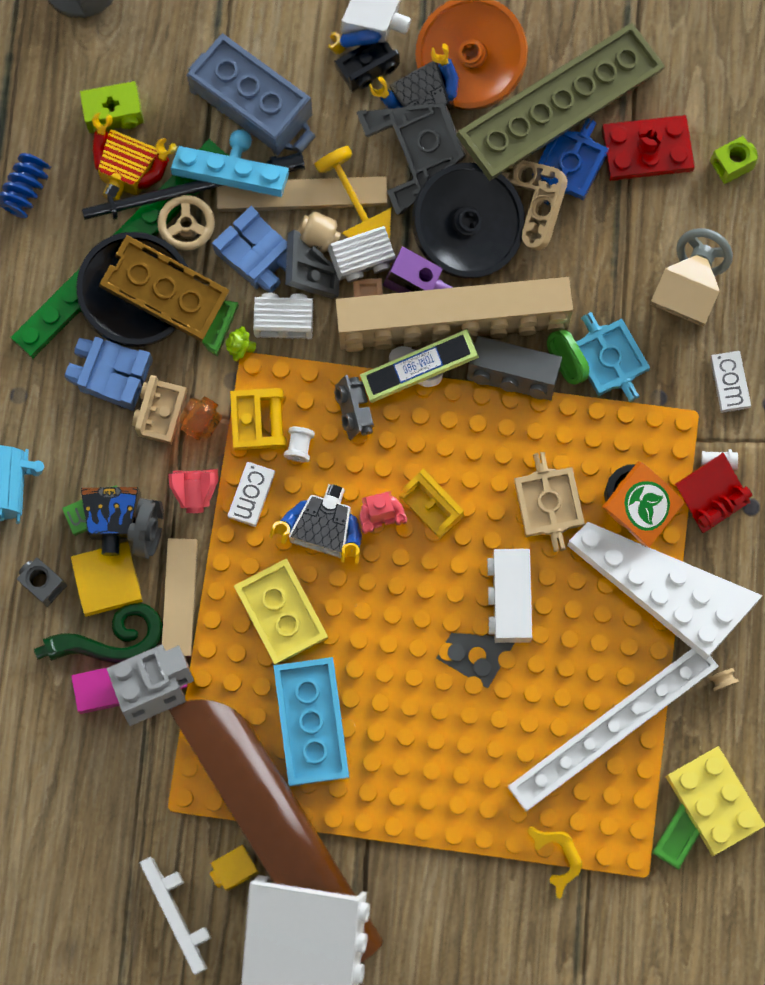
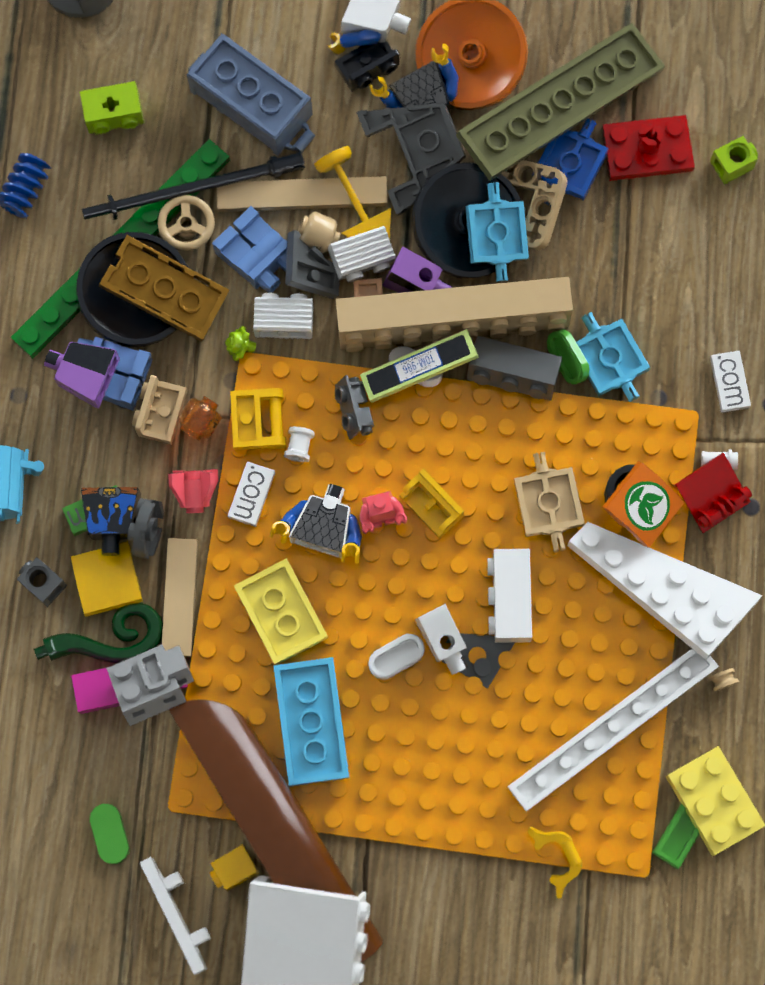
(84, 370): none -> medium lavender torso
(109, 833): none -> bright green tile
(127, 162): torso -> none
(219, 328): bright green tile -> none
(231, 169): medium azure plate -> none
(396, 656): none -> white tile
(435, 626): none -> white torso
(497, 232): none -> medium azure plate
(690, 285): tan piece -> none

